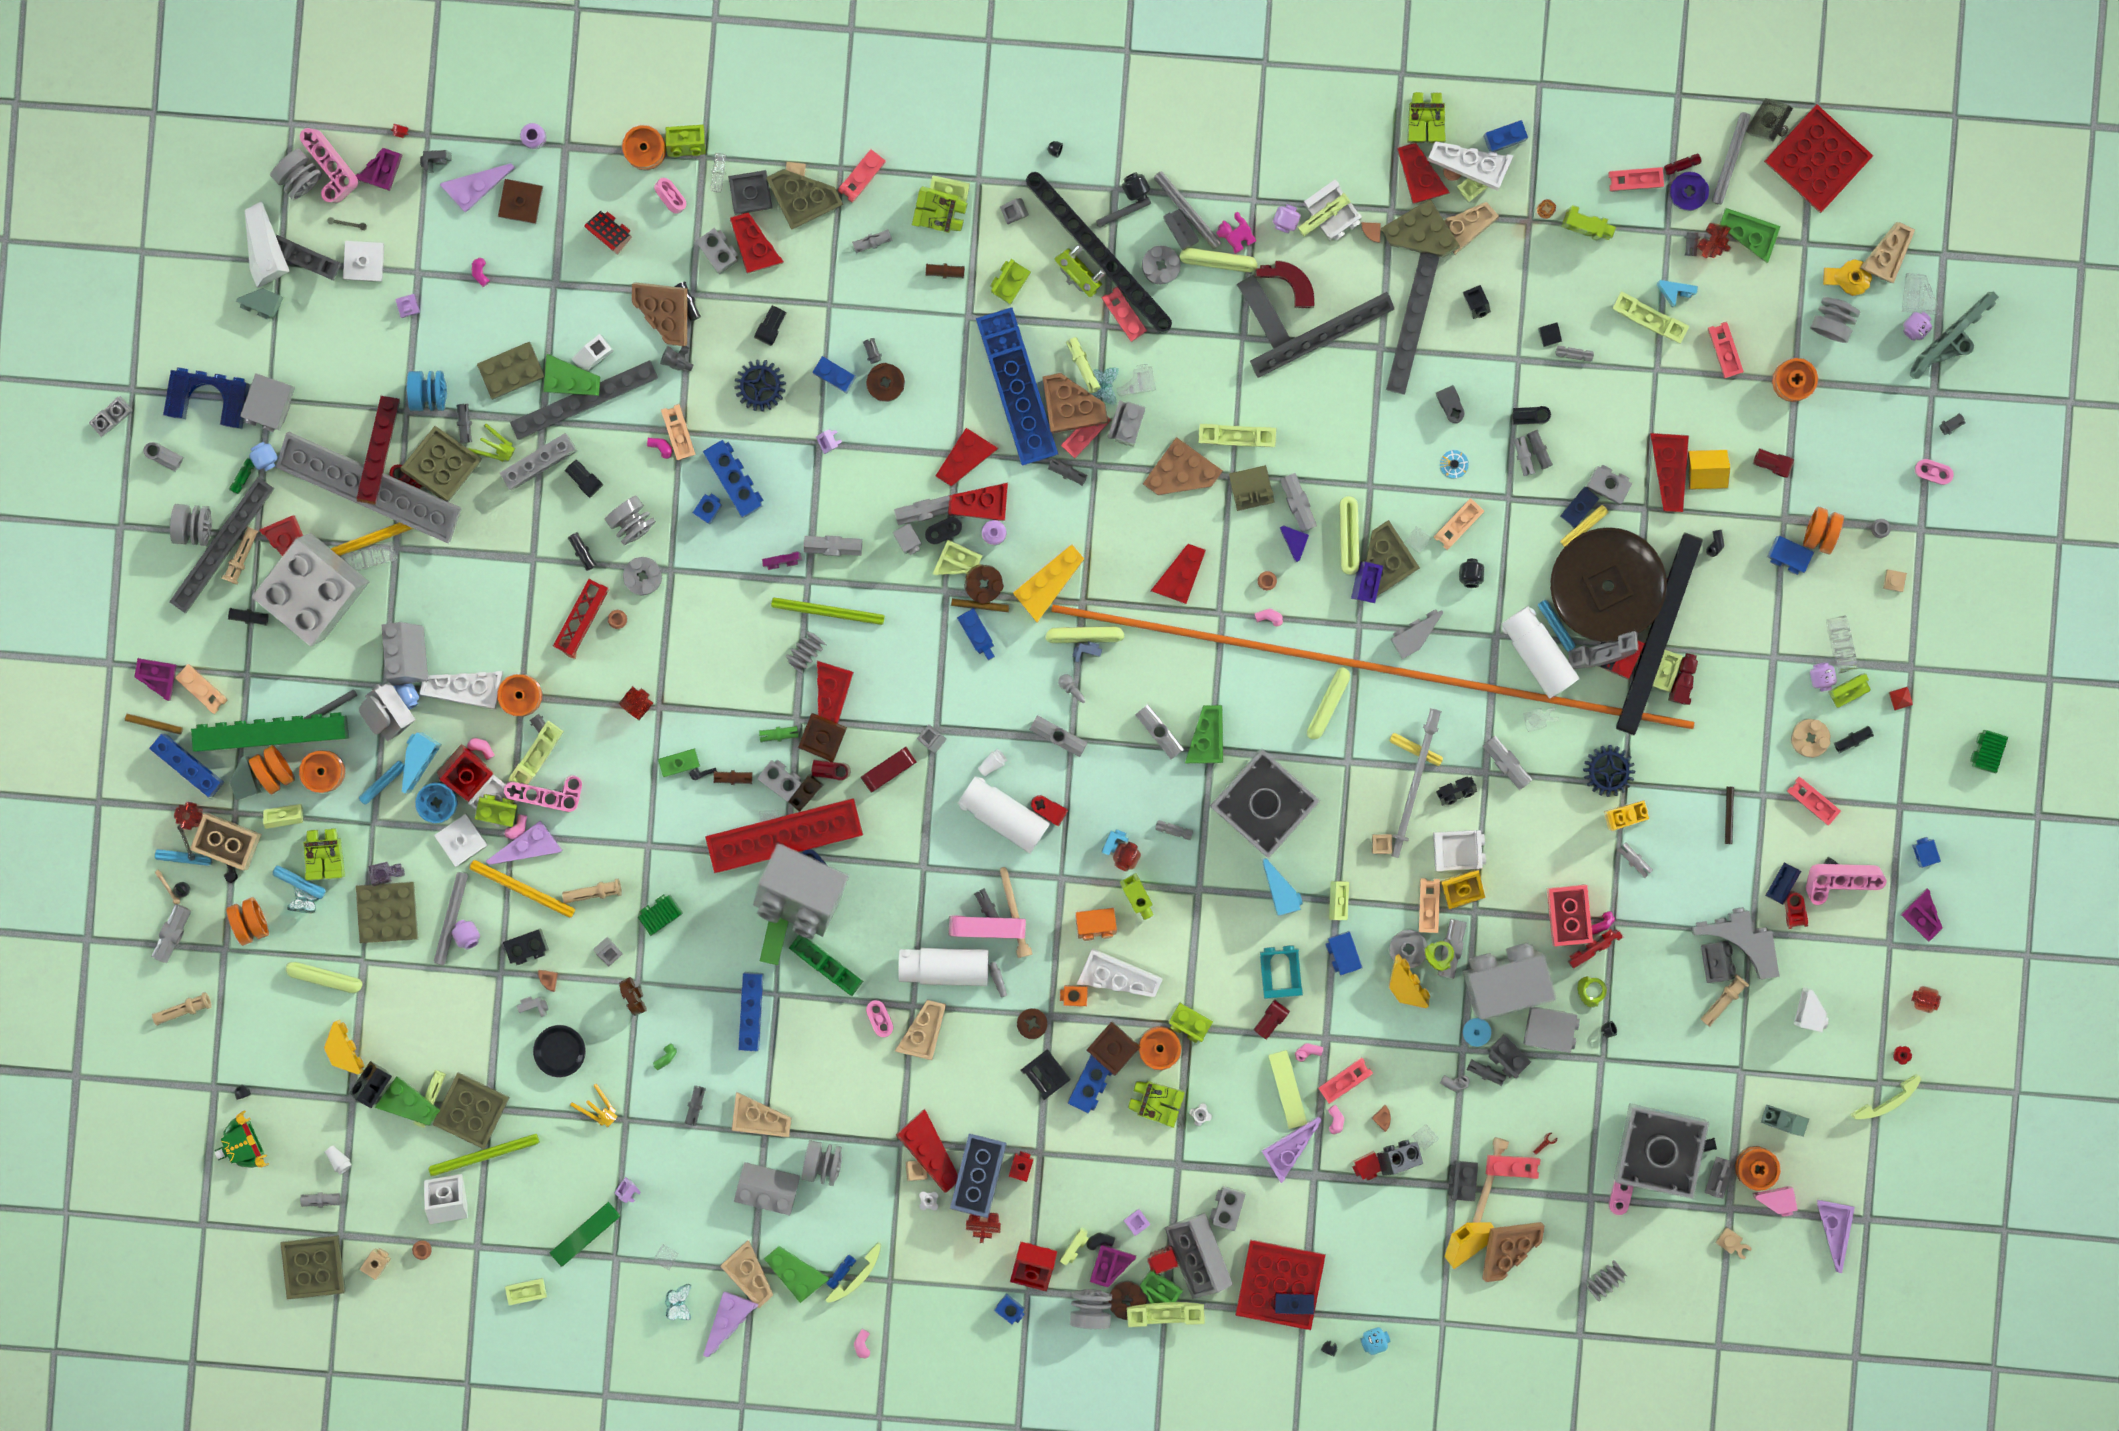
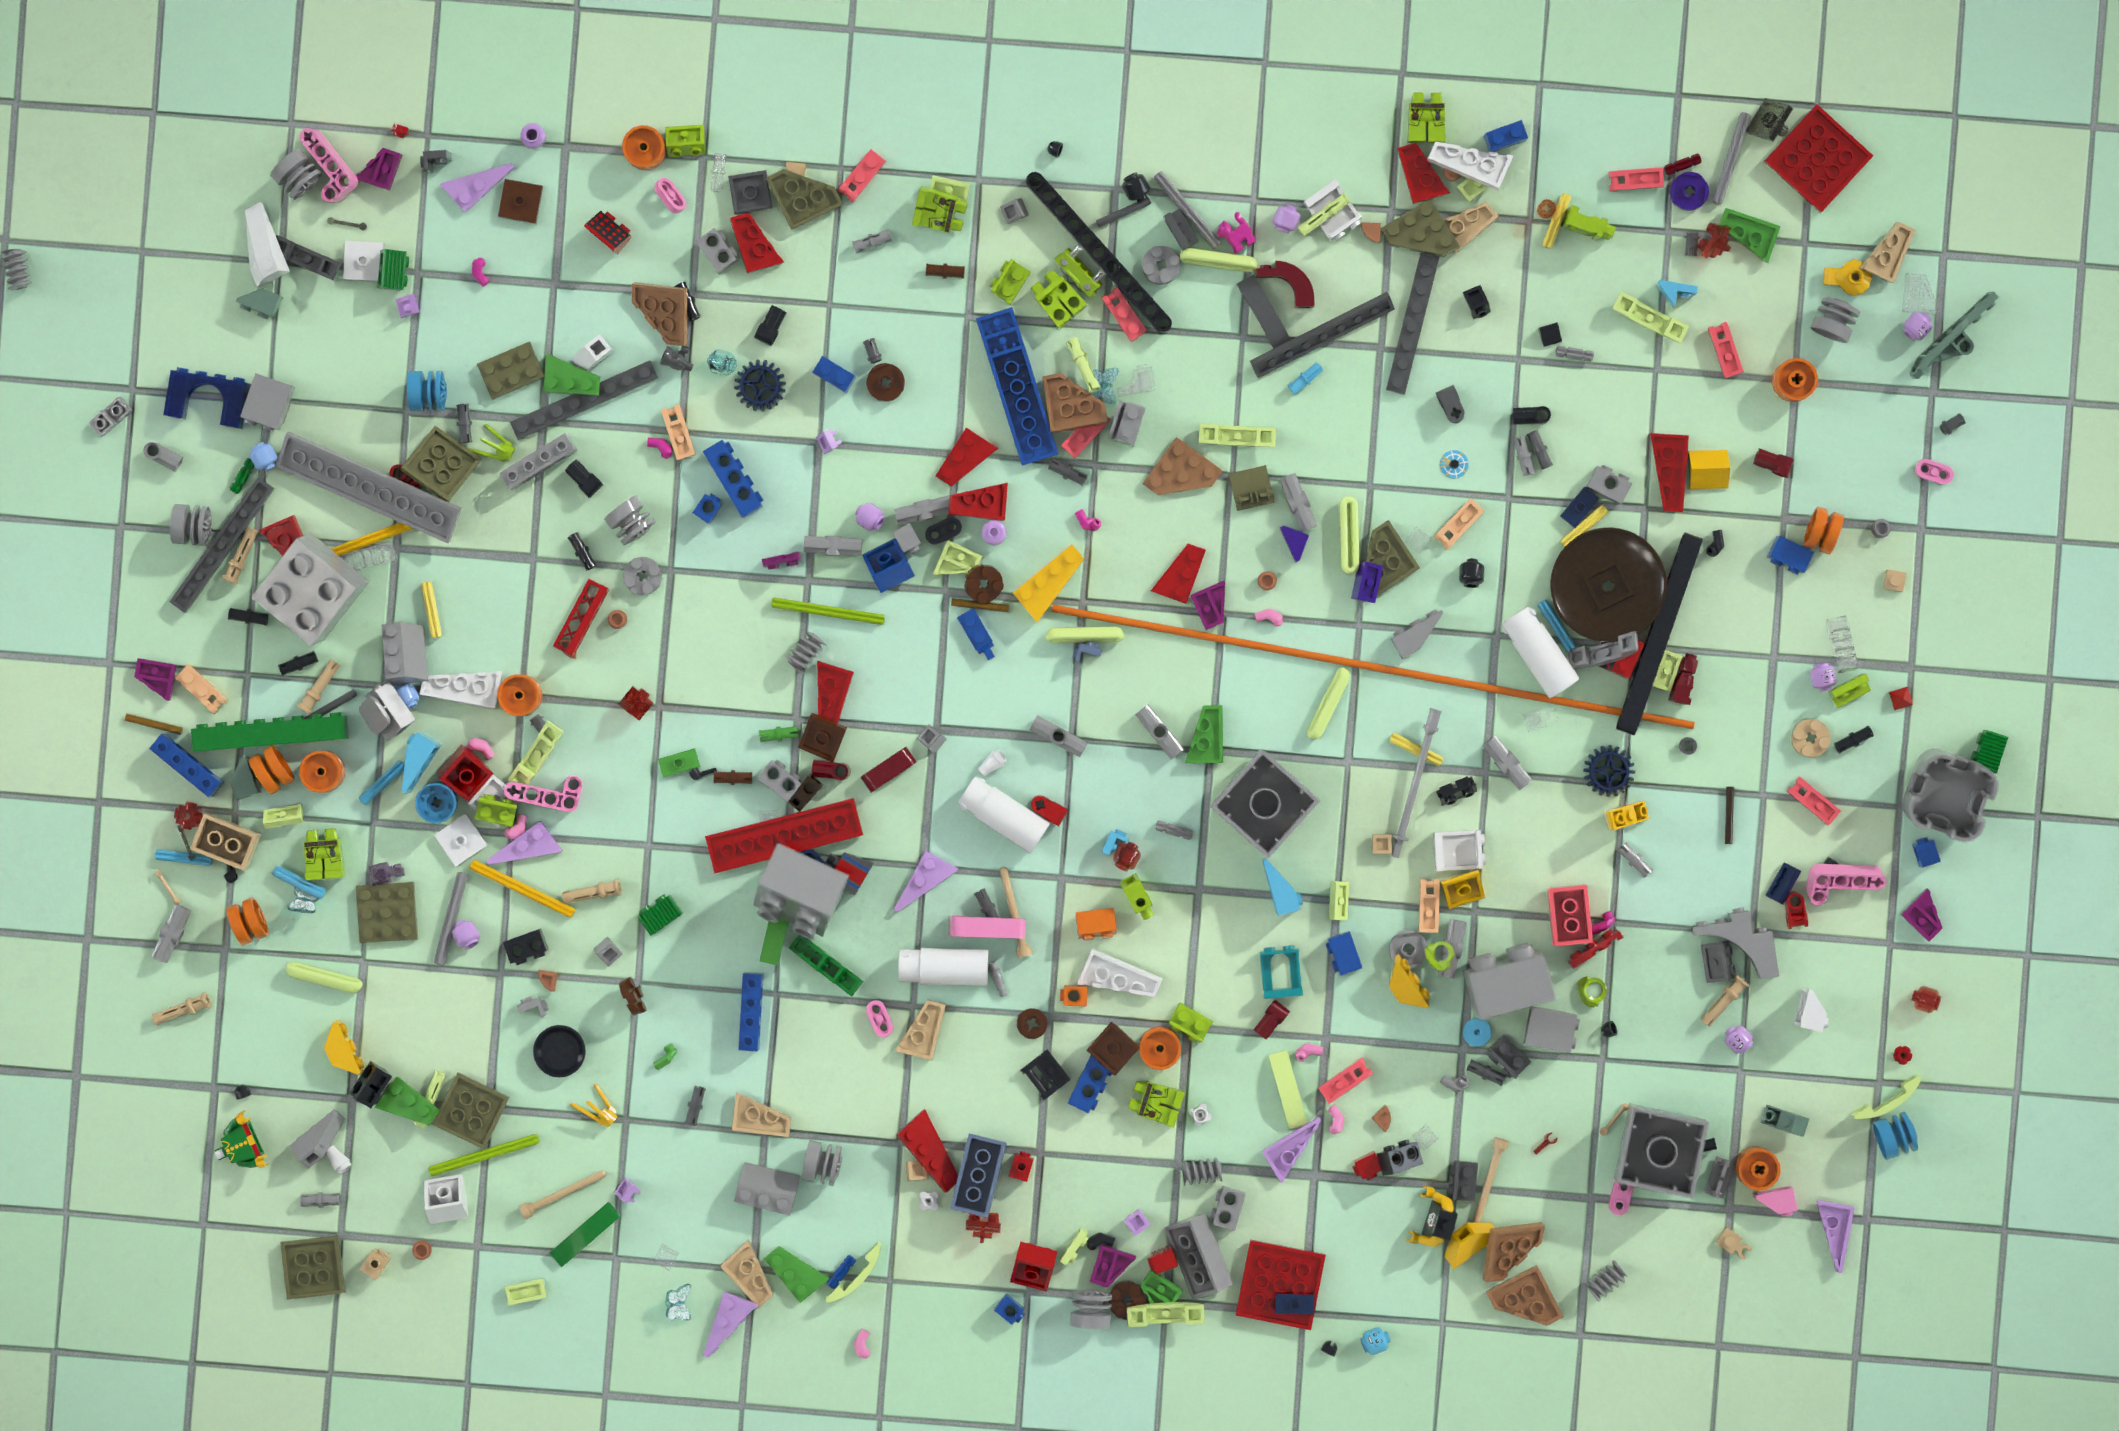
(16, 269): none -> light grey piece
(184, 886): black hinge -> none
(298, 663): none -> black pin
(313, 694): none -> tan pin
(316, 1141): none -> light grey slope
(378, 450): dark red plate -> none
(392, 269): none -> green brick
(431, 609): none -> light yellow axle
(529, 1209): none -> tan piece
(722, 362): none -> clear light blue head
(851, 865): none -> torso
(869, 517): none -> lavender head
(888, 565): none -> blue slope
(927, 875): none -> lavender wing
(1053, 295): none -> lime hips
(1066, 682): light grey bar -> none
(1087, 523): none -> dark pink arm
(1201, 1171): none -> light grey piece
(1210, 604): none -> magenta wing
(1305, 378): none -> medium azure axle
(1439, 1221): none -> torso
(1512, 1166): coral plate -> none
(1526, 1297): none -> medium nougat plate
(1556, 220): none -> light yellow axle
(1603, 1131): none -> tan hinge
(1682, 745): none -> dark grey bush
(1738, 1039): none -> lavender head
(1897, 1135): none -> dark azure wheel
(1949, 794): none -> light grey piece

